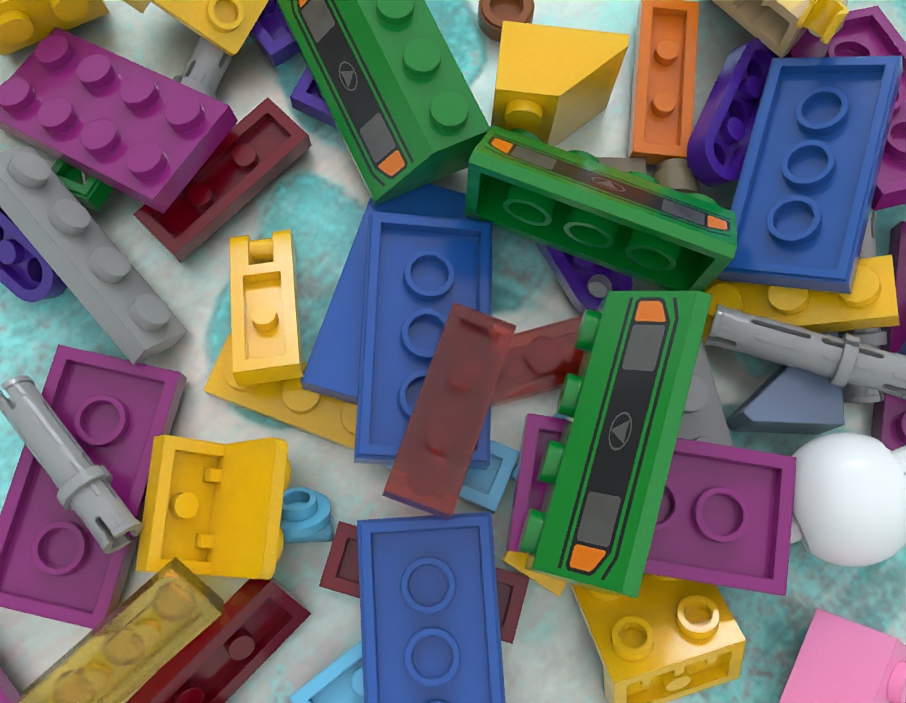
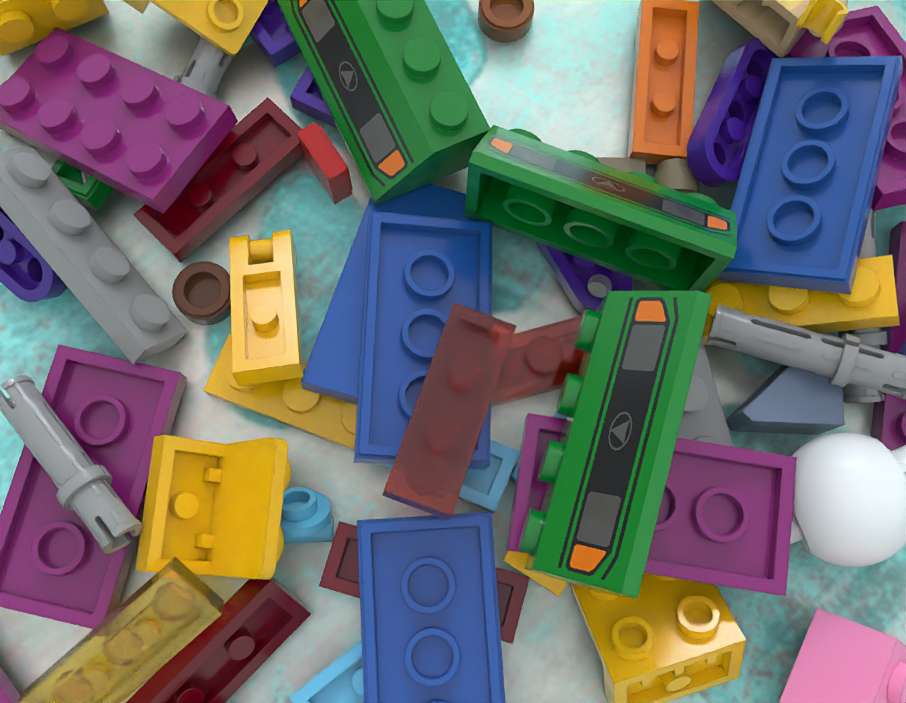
(203, 293): none -> reddish brown tile
(325, 162): none -> red tile
(554, 78): yellow slope -> none

